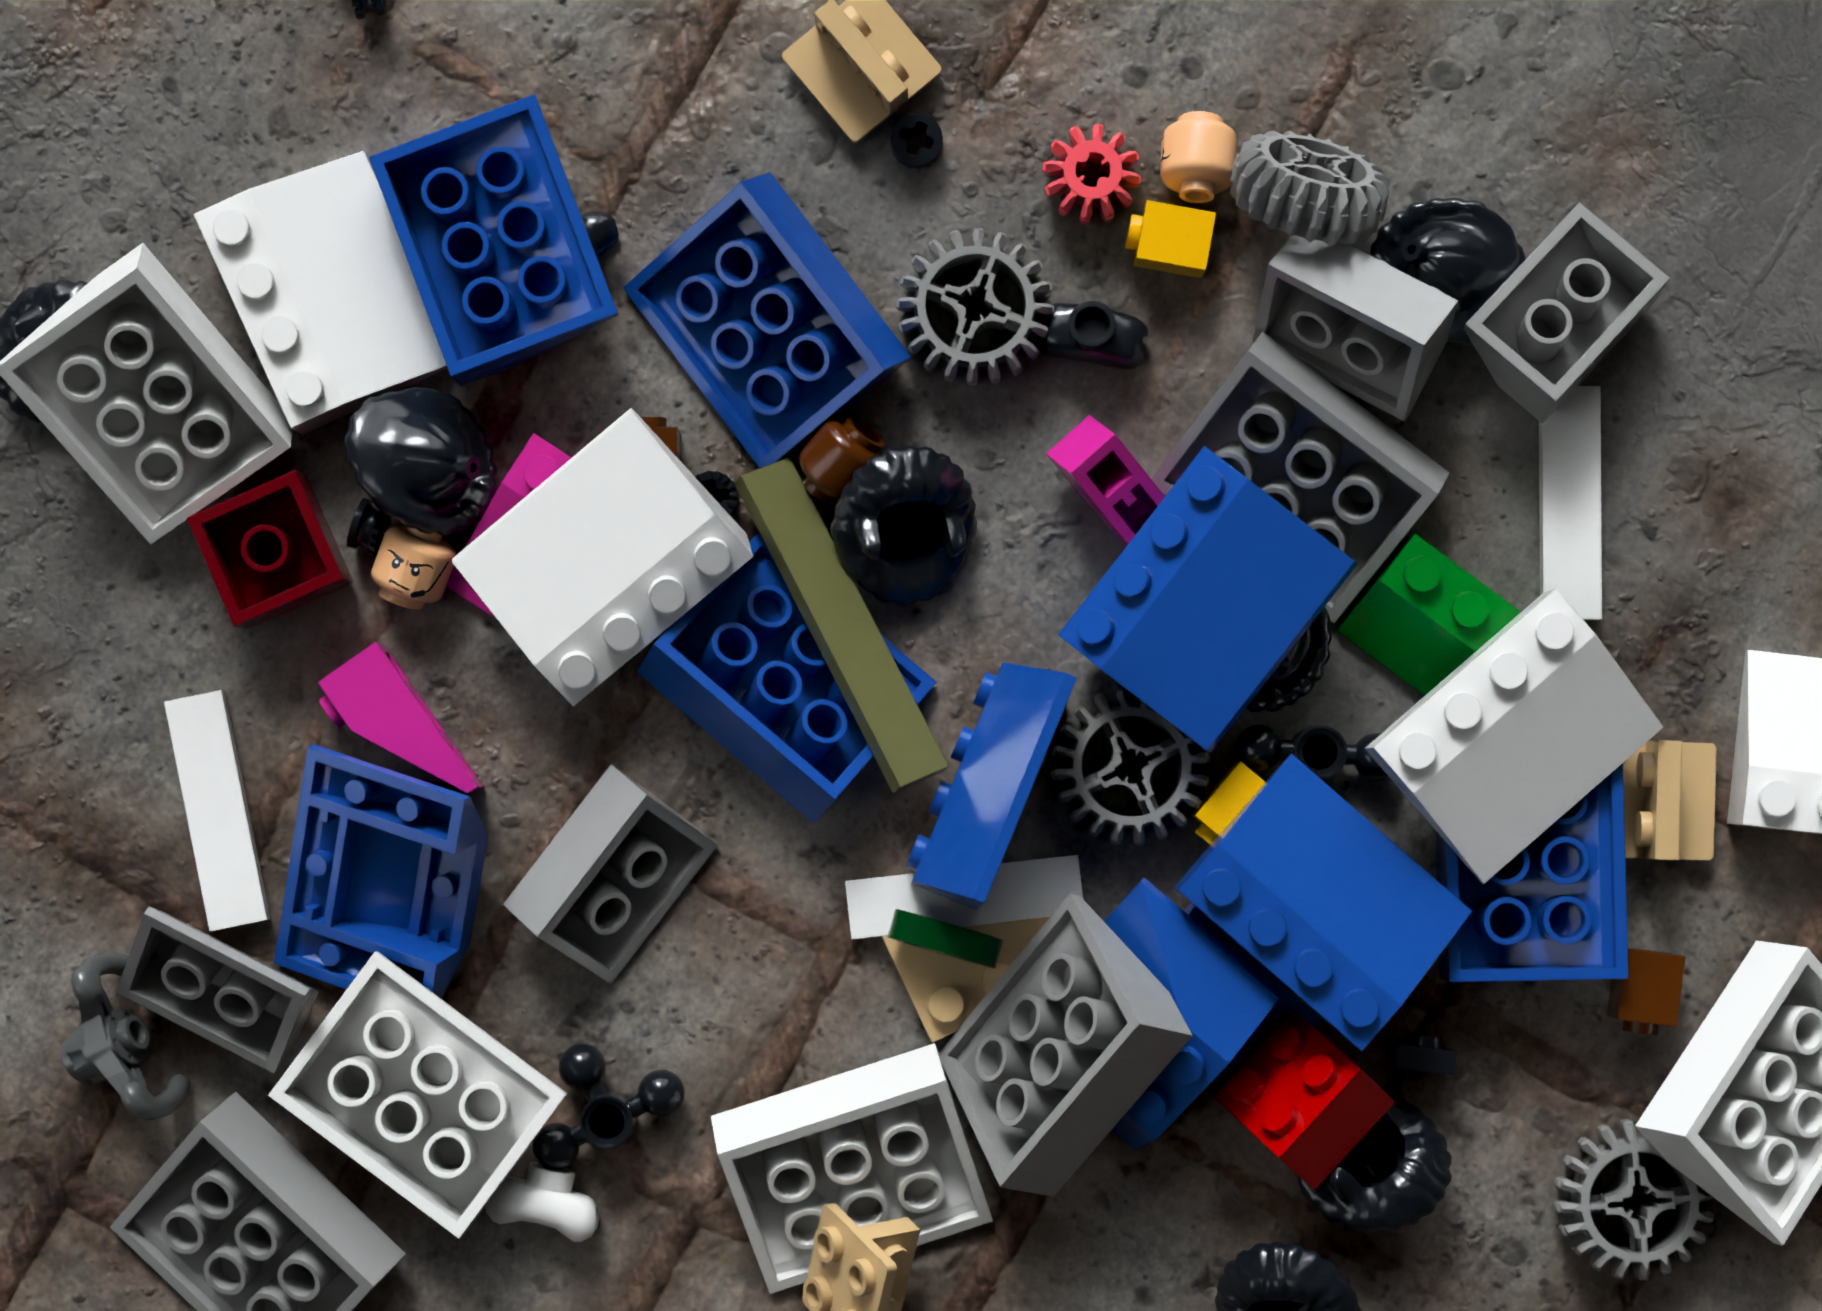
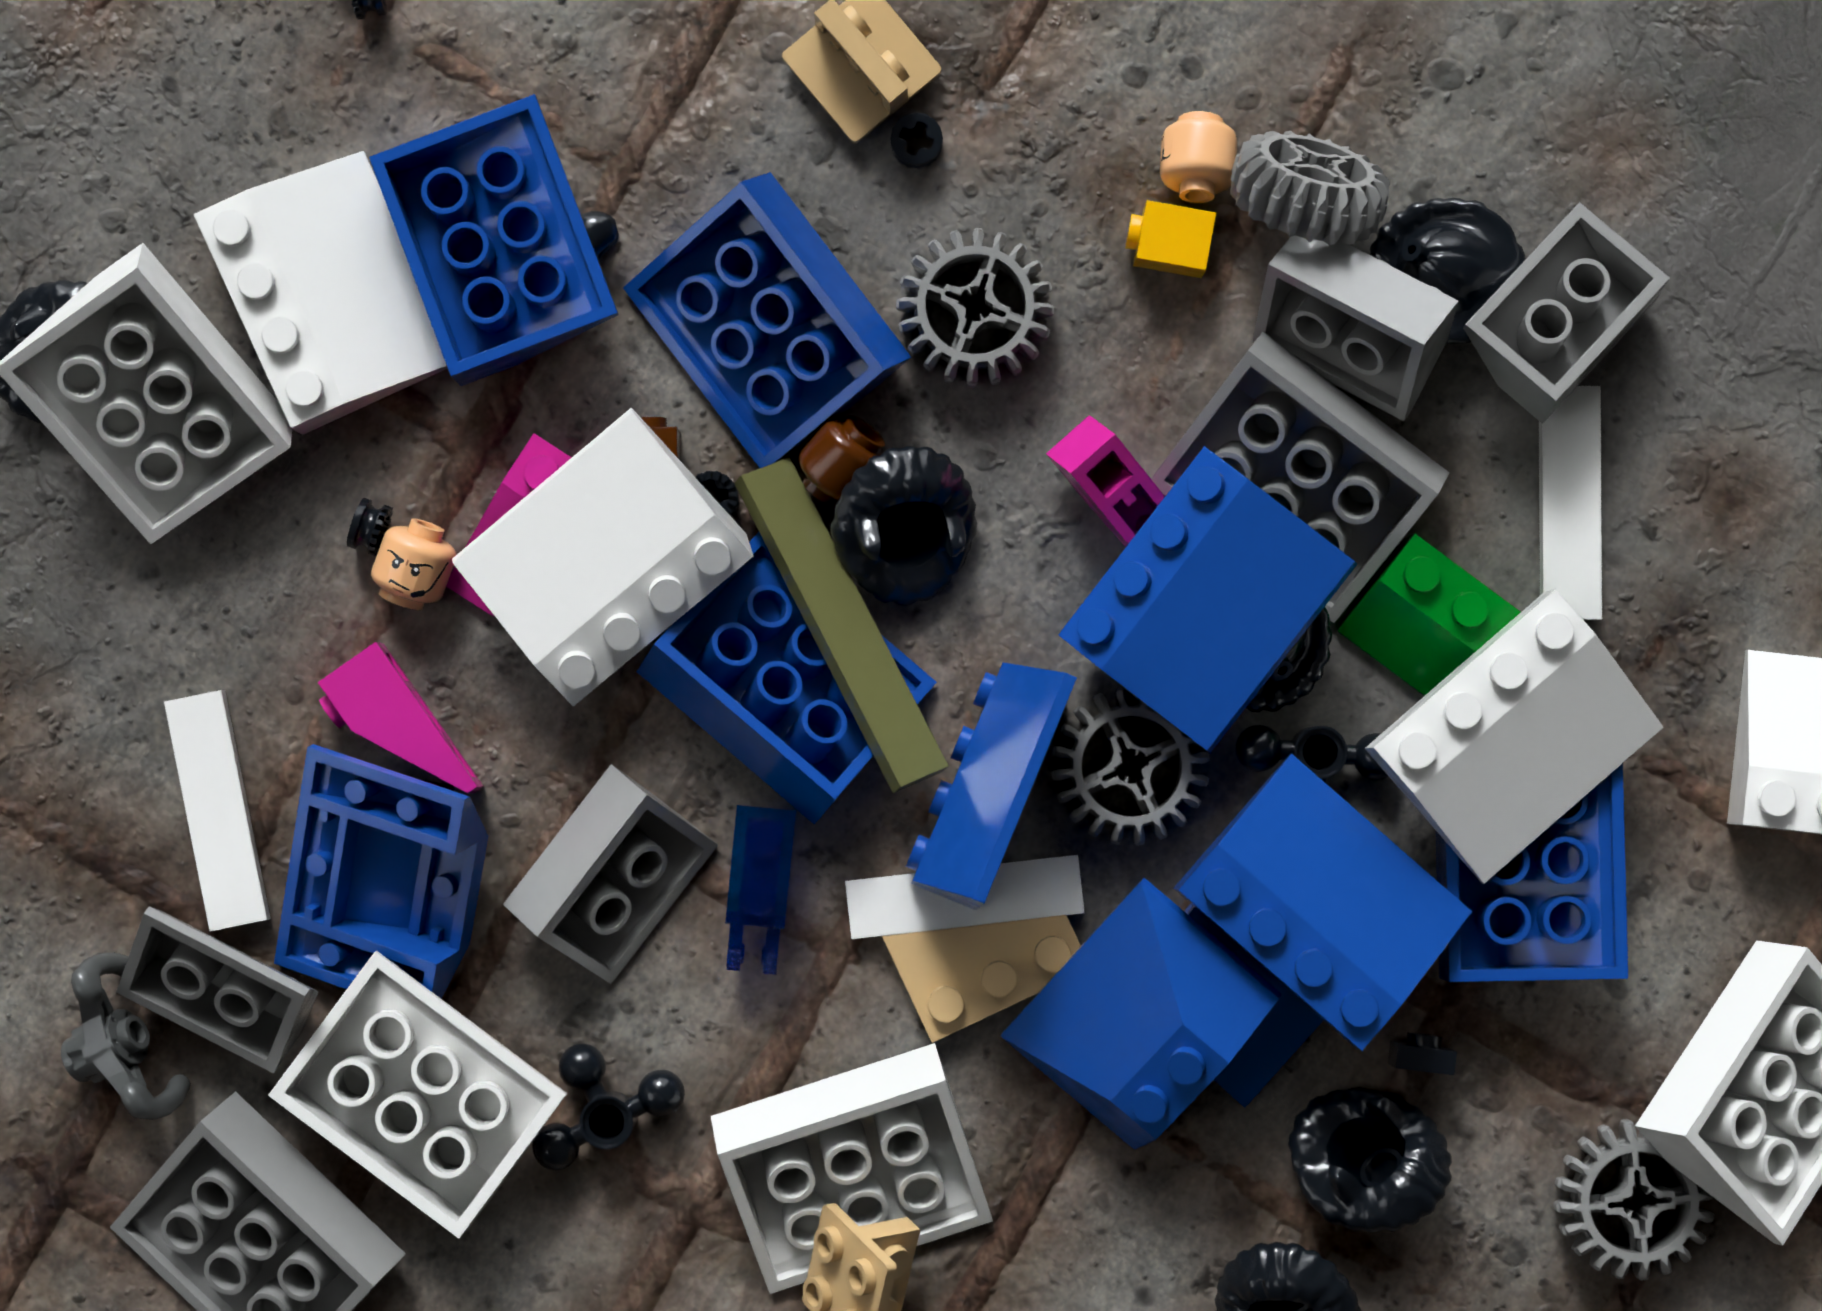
(269, 550): dark red brick -> none
(422, 459): black piece -> none
(547, 1200): white piece -> none
(760, 880): none -> clear blue hinge
(945, 938): dark green beam -> none
(1061, 1049): light grey slope -> none
(1075, 161): coral gear -> none
(1093, 335): black piece -> none
(1226, 801): yellow brick -> none
(1304, 1099): red brick -> none
(1650, 993): reddish brown brick -> none
(1670, 801): tan bracket -> none

